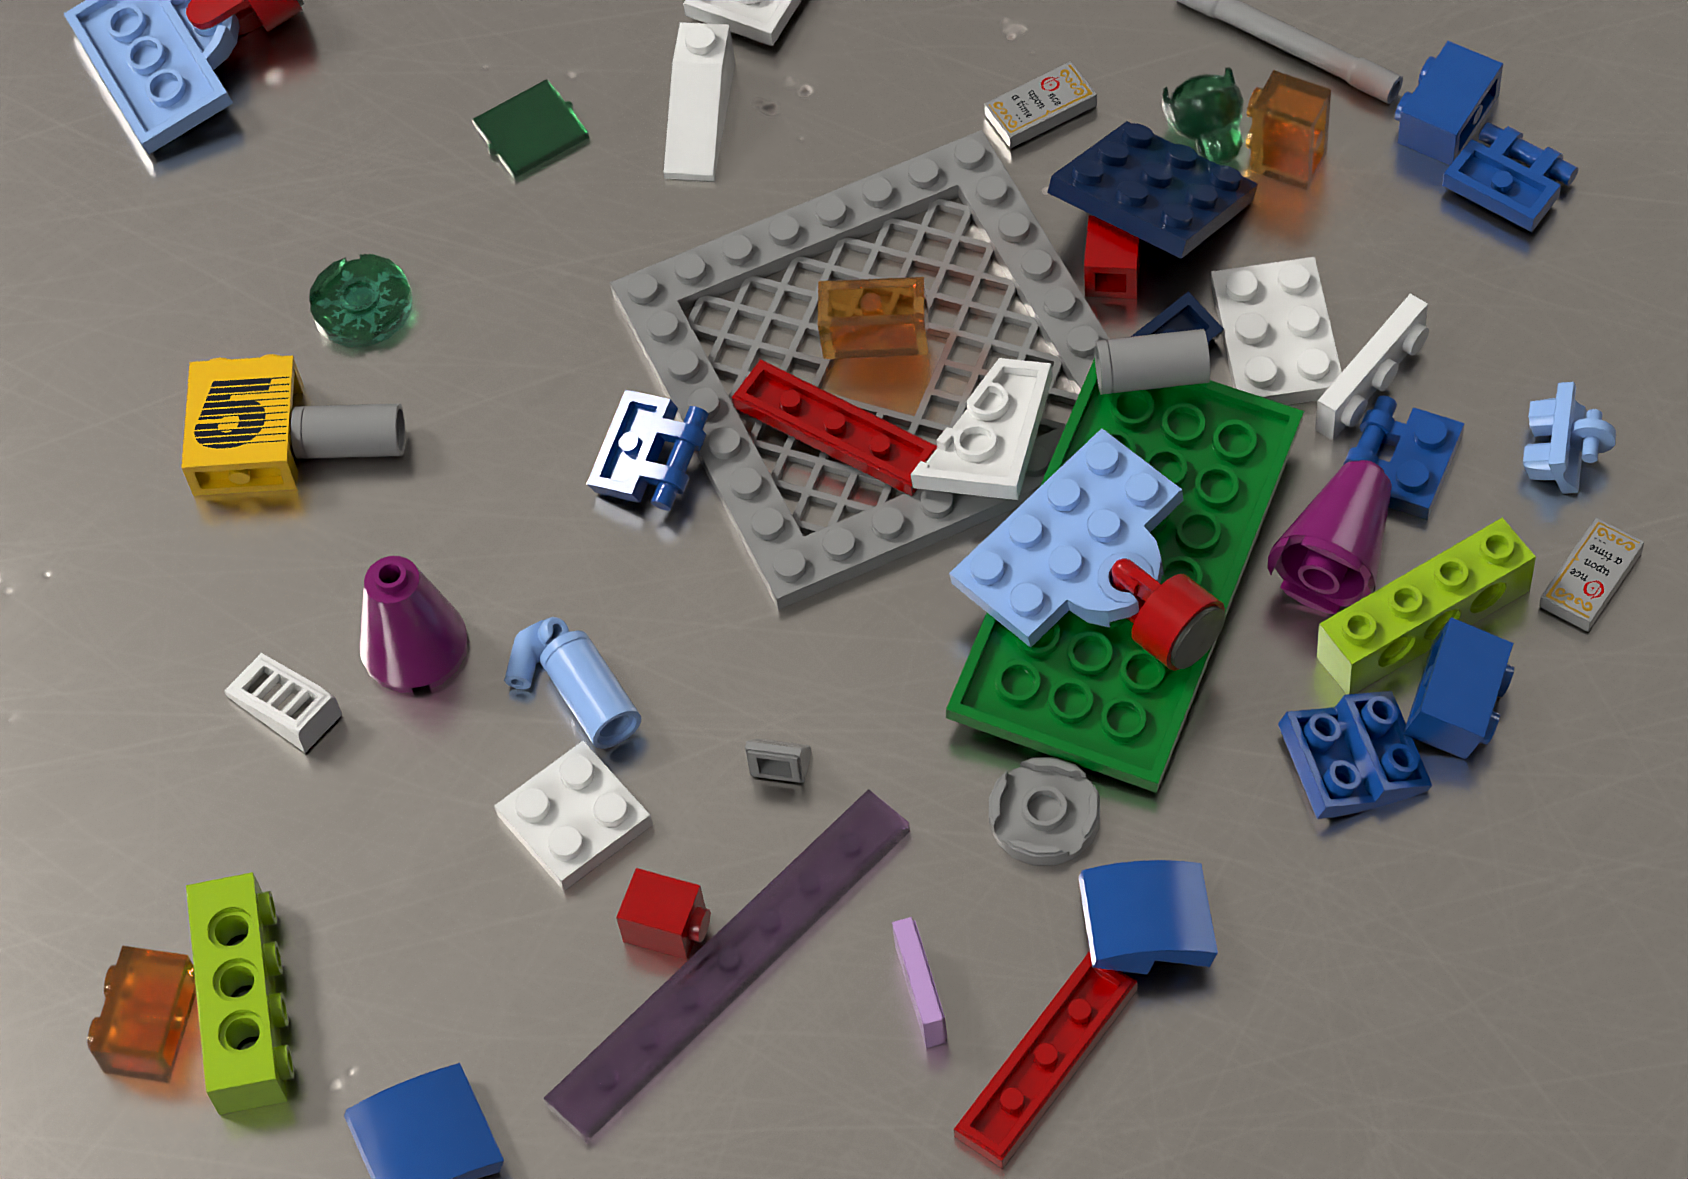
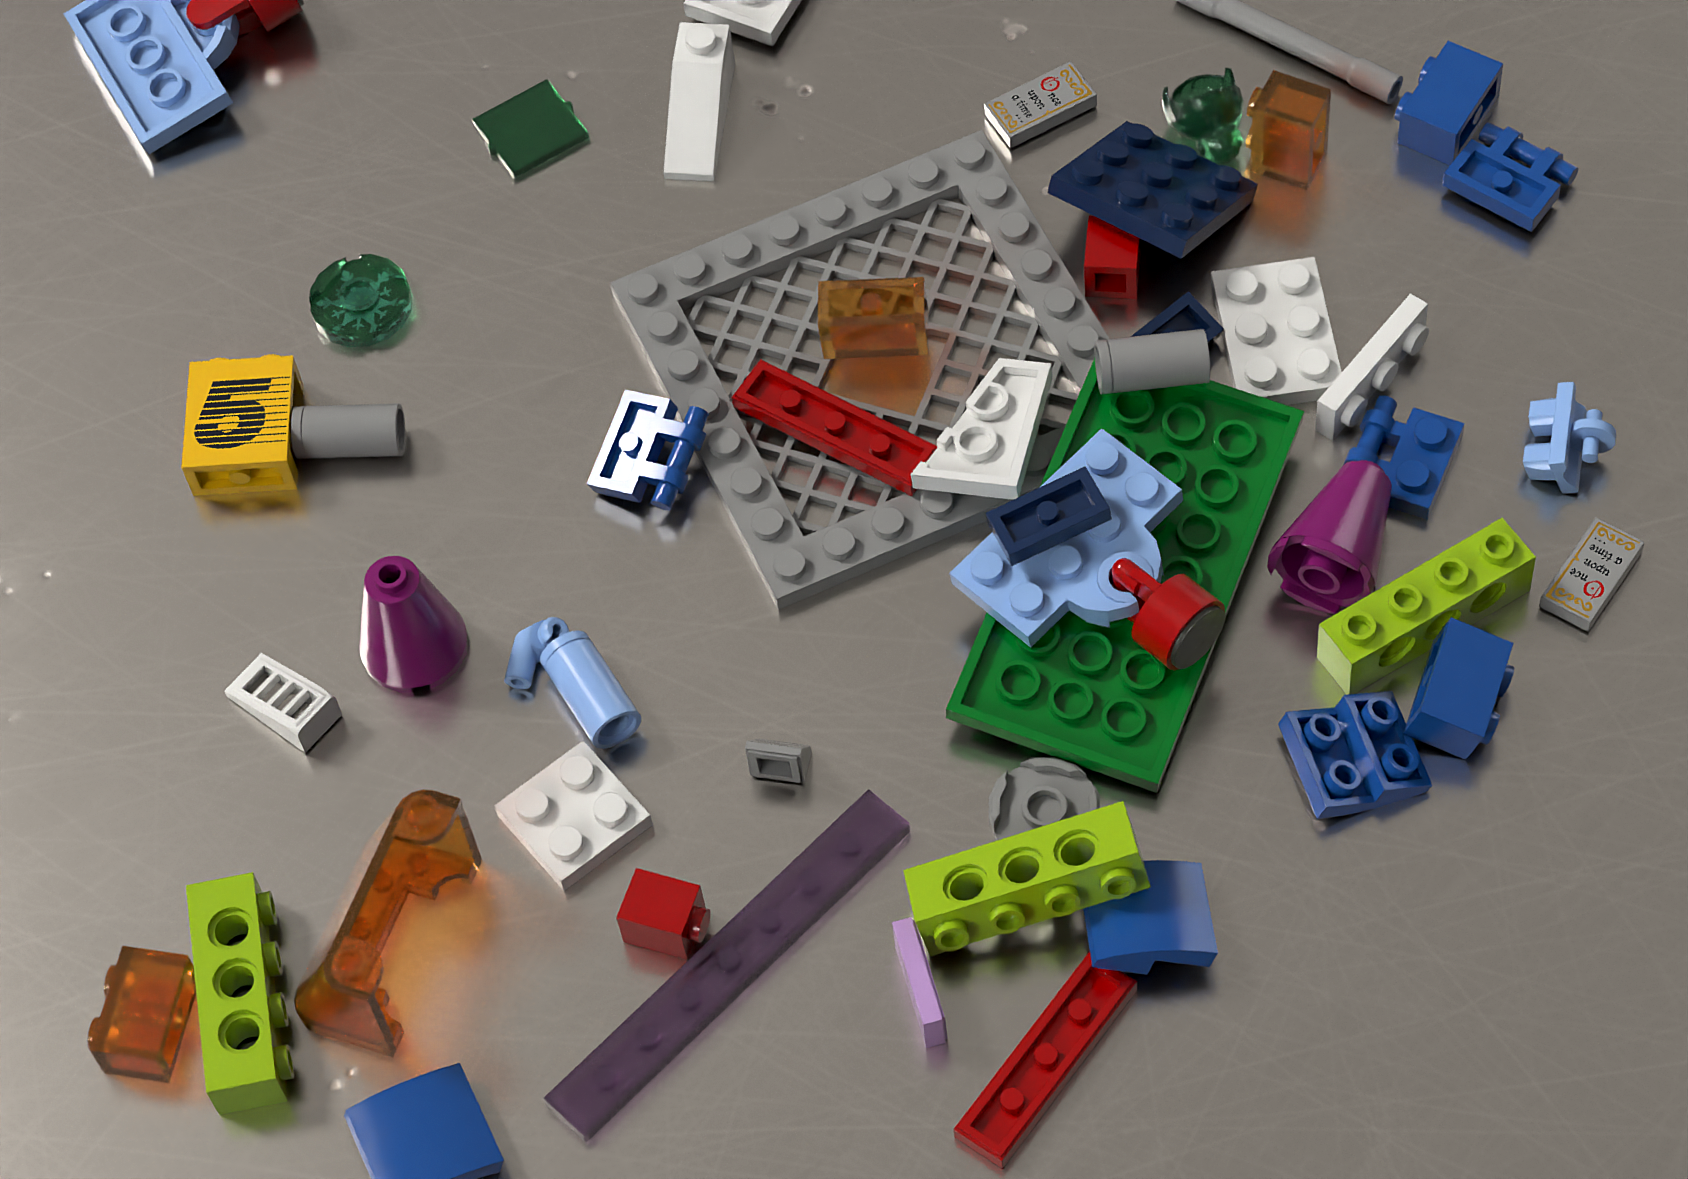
(410, 852): none -> clear orange windscreen
(1026, 878): none -> lime brick
(1048, 516): none -> dark blue plate

